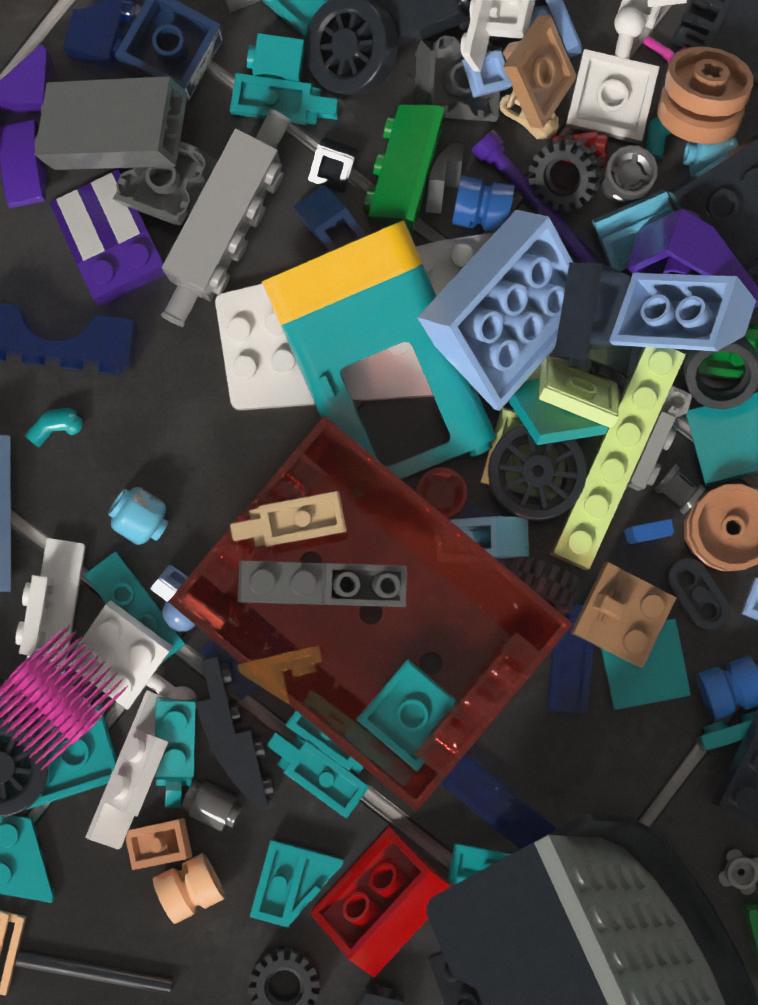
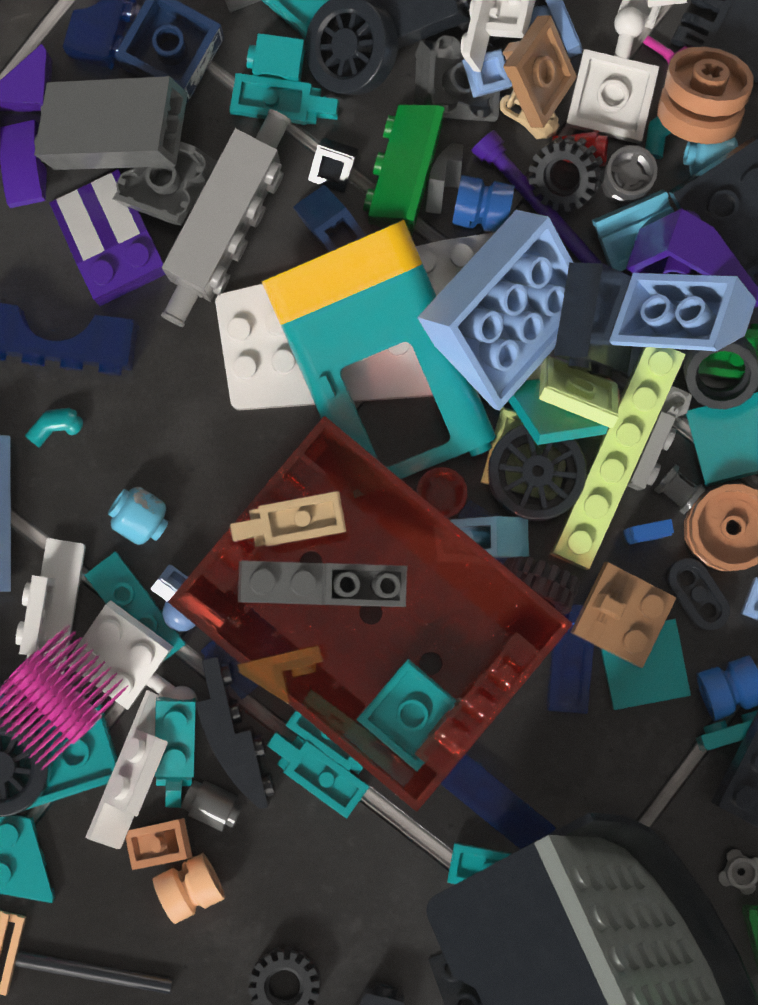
(291, 881): teal wing -> none
(379, 902): red slope -> none

